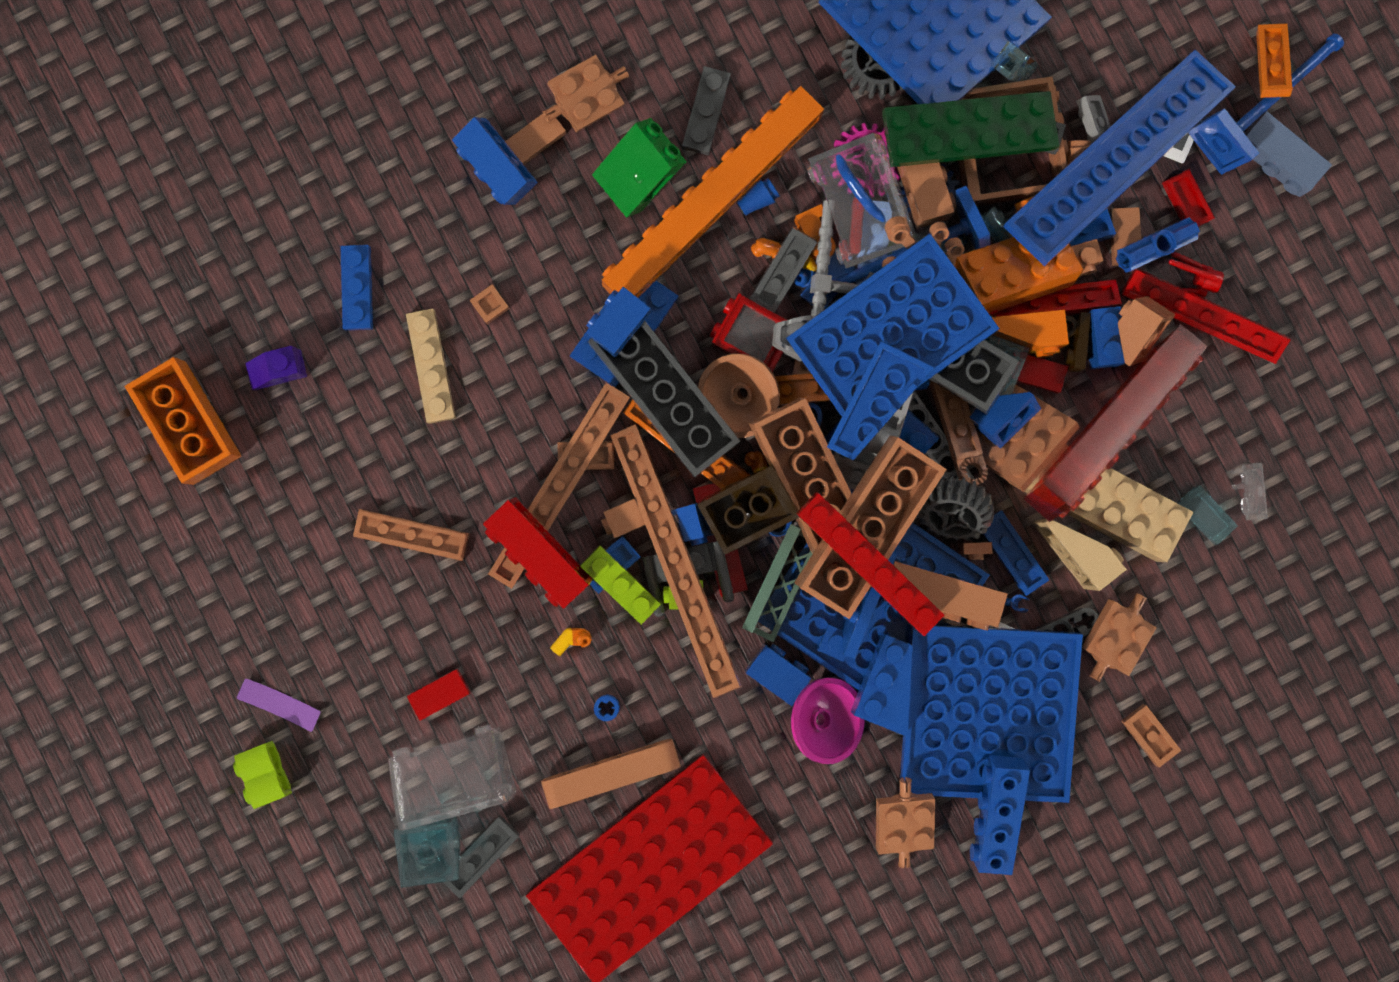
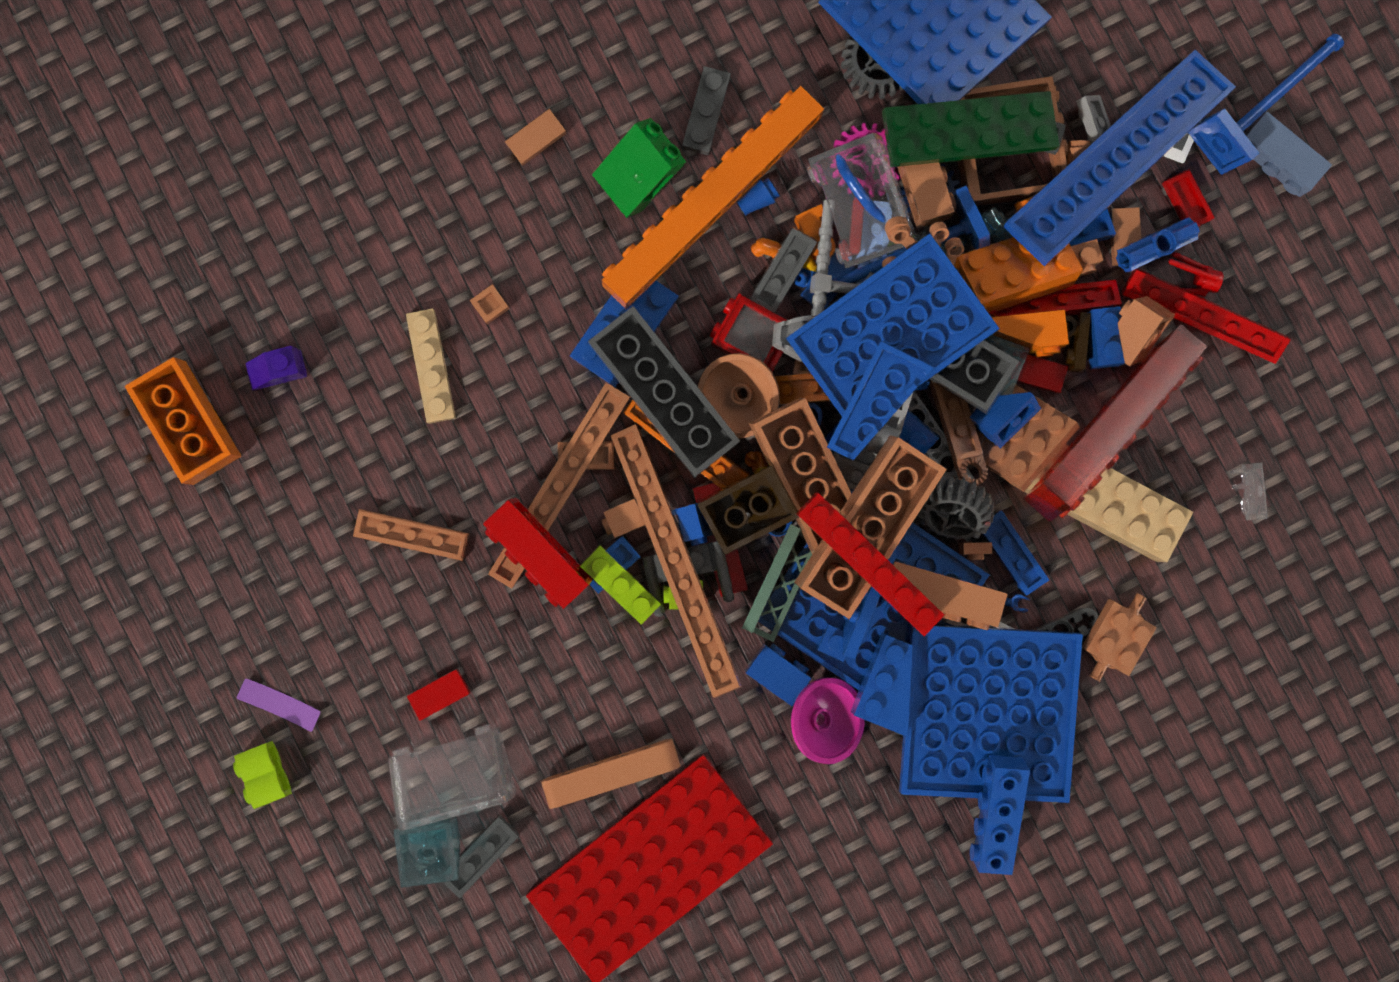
(356, 287): blue plate -> none
(494, 161): blue brick -> none
(573, 637): arm -> none
(585, 93): nougat plate -> none
(608, 716): blue bush -> none
(618, 321): blue brick -> none
(905, 823): nougat plate -> none
(1014, 63): clear light blue leg -> none
(1087, 559): tan slope -> none
(1151, 735): nougat plate -> none
(1208, 515): clear light blue tile -> none
(1274, 60): orange plate -> none

